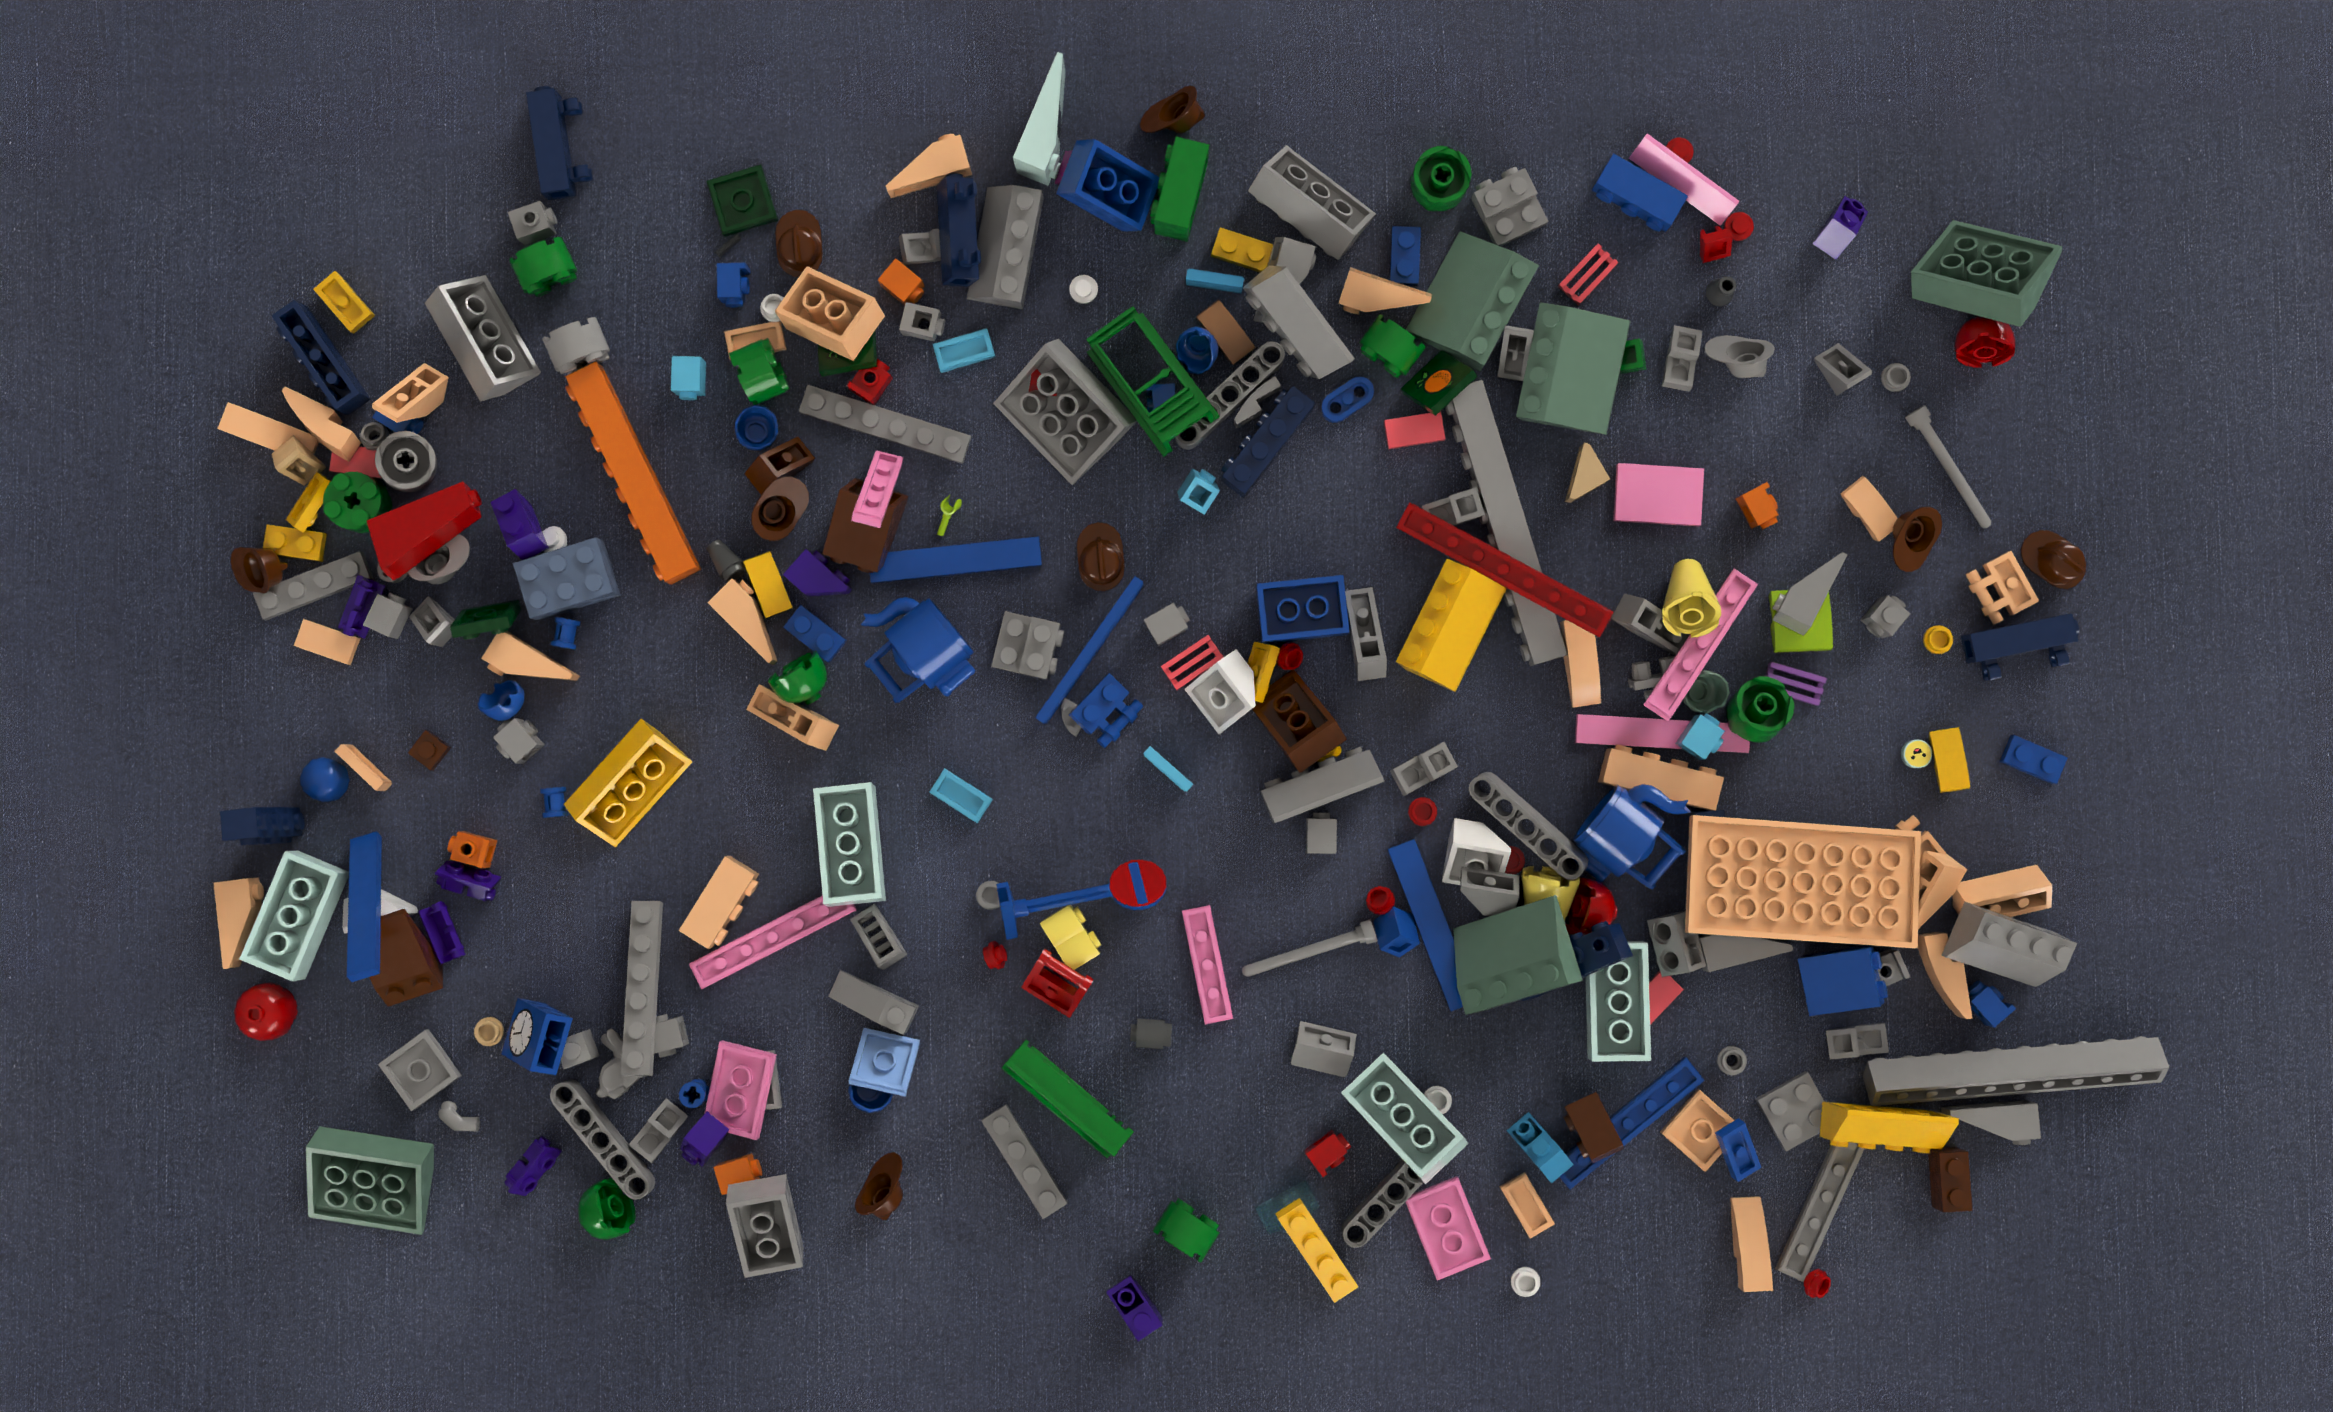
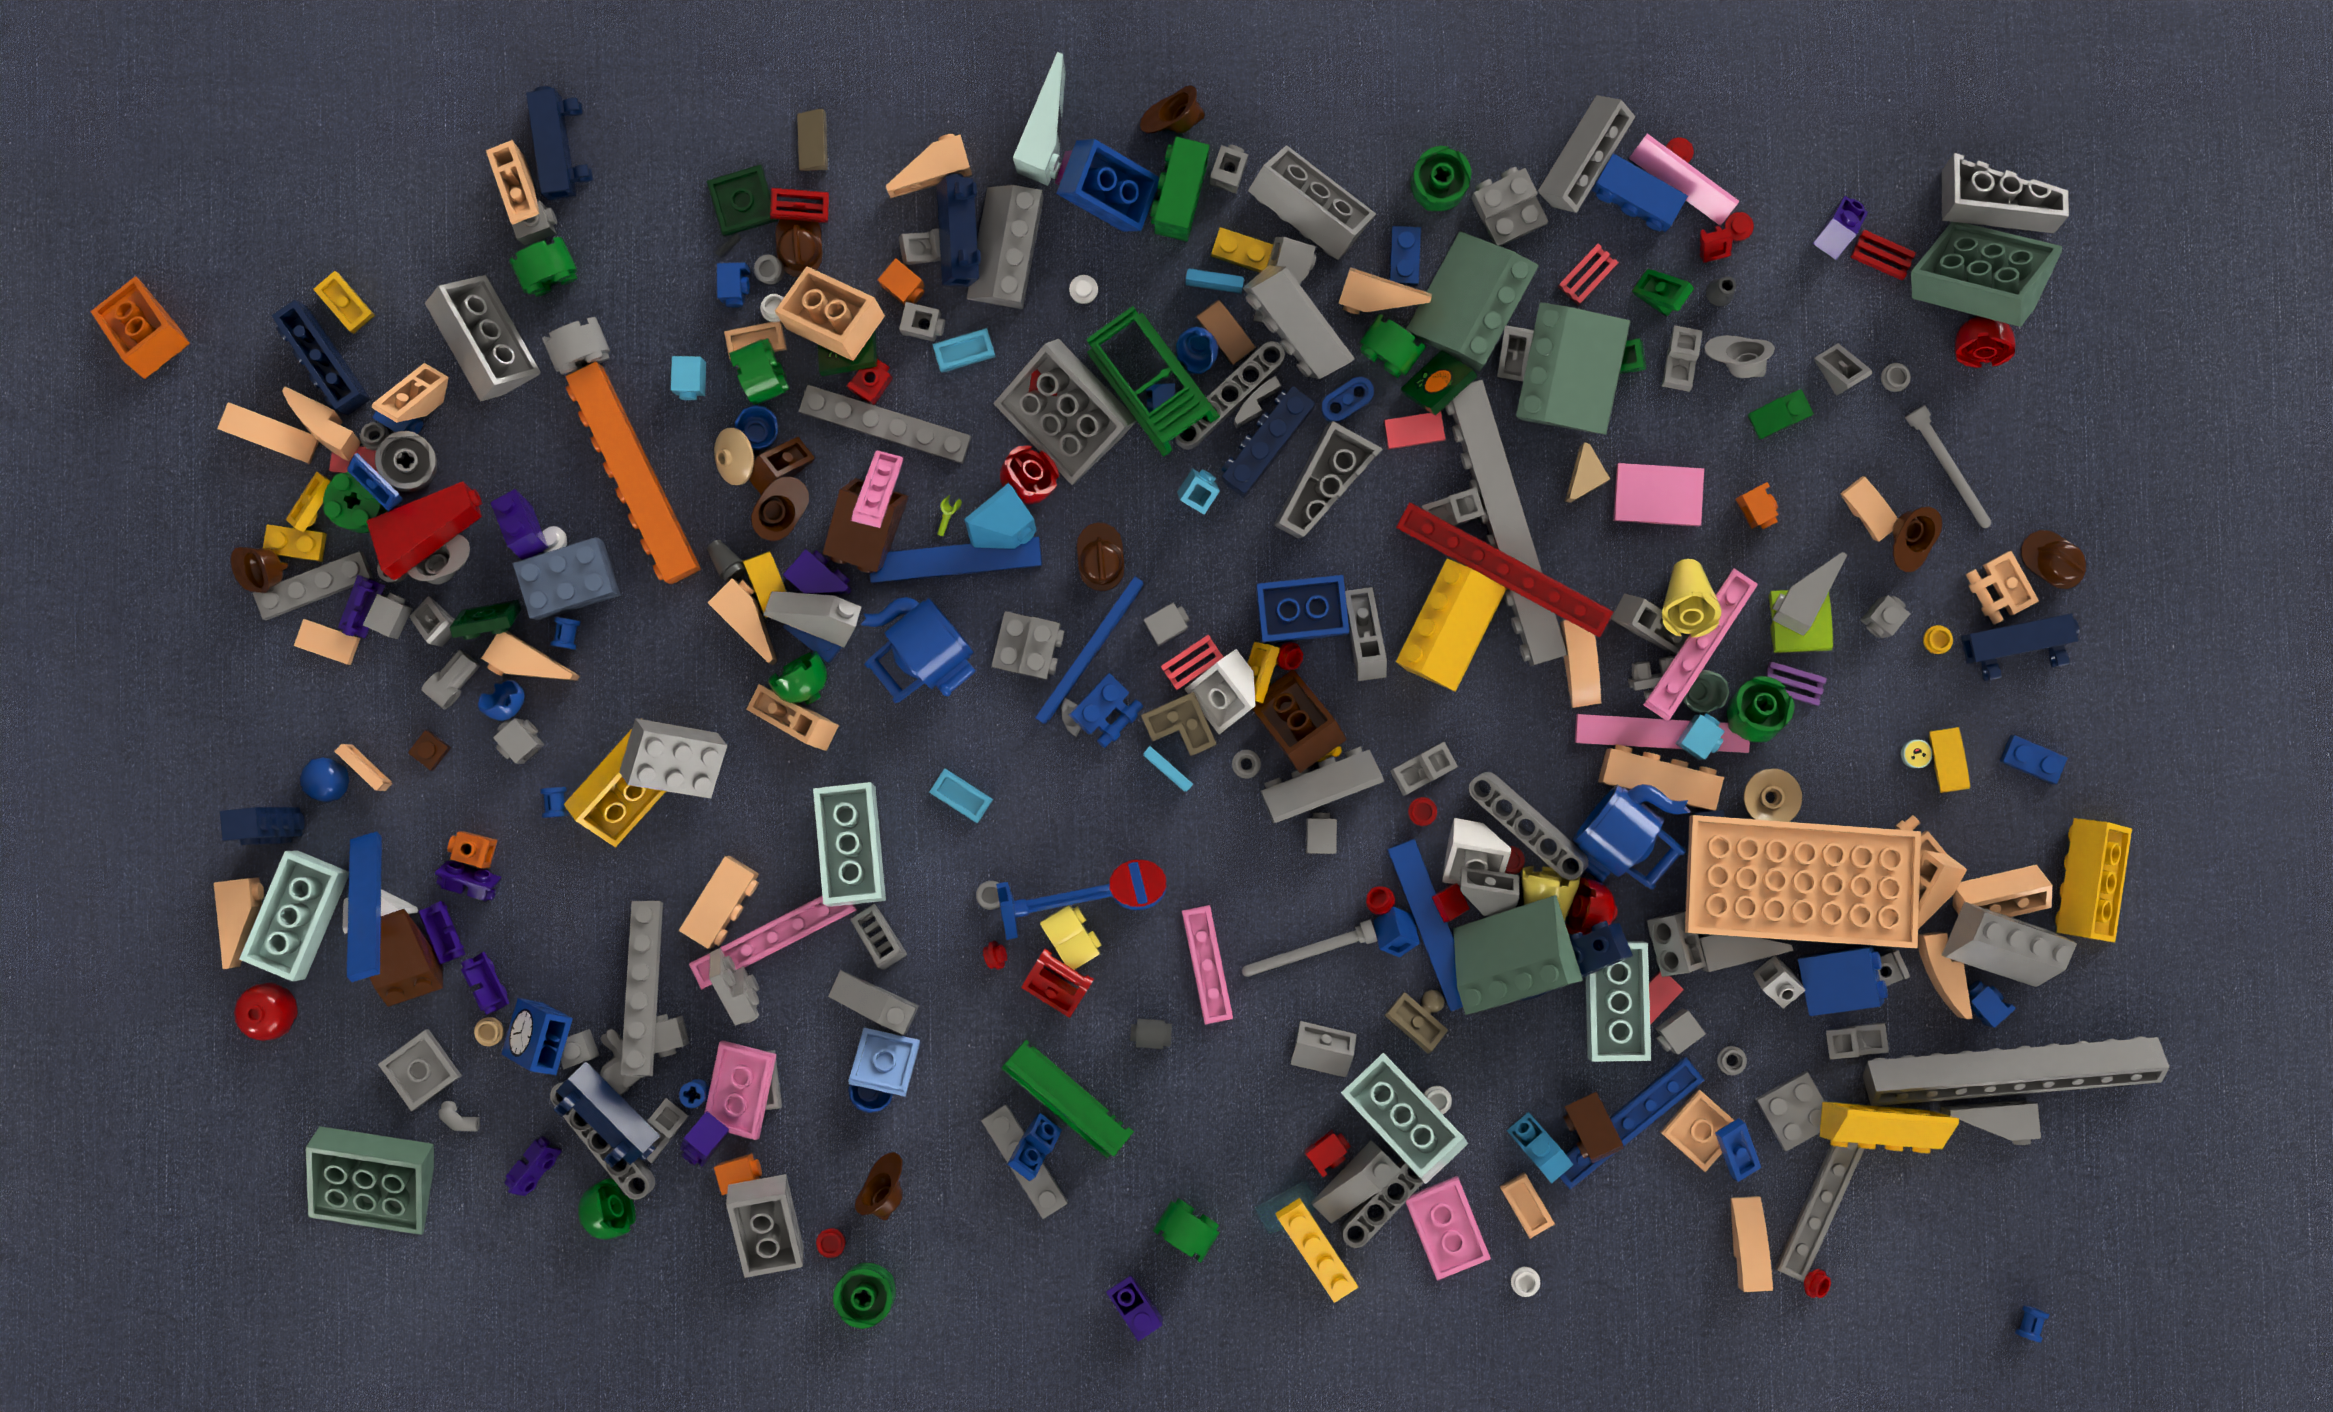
(139, 328): none -> orange slope
(296, 461): tan slope -> none
(374, 483): none -> blue slope
(445, 685): none -> light grey piece
(482, 971): none -> dark purple hinge
(513, 181): none -> light nougat slope
(607, 1115): none -> dark blue brick
(673, 758): none -> light grey brick
(734, 456): none -> tan dish
(734, 988): none -> light grey plate
(769, 269): none -> light grey tile
(799, 216): none -> red tile
(812, 140): none -> dark tan slope
(815, 614): none -> light grey slope
(830, 1242): none -> red plate
(850, 1302): none -> green brick
(1001, 522): none -> dark azure slope
(1029, 473): none -> red cylinder
(1034, 1147): none -> blue slope
(1181, 715): none -> dark tan plate
(1227, 156): none -> light grey brick
(1246, 754): none -> light grey plate
(1327, 474): none -> light grey wedge
(1356, 1182): none -> light grey slope
(1417, 1020): none -> dark tan plate
(1450, 902): none -> red tile
(1586, 153): none -> light grey brick
(1662, 291): none -> green slope
(1679, 1032): none -> light grey brick
(1779, 981): none -> light grey brick
(1780, 414): none -> green slope
(1786, 792): none -> tan dish
(1888, 245): none -> red tile
(1950, 1179): reddish brown brick -> none
(2000, 199): none -> light grey wedge
(2032, 1323): none -> blue bush
(2093, 879): none -> yellow slope

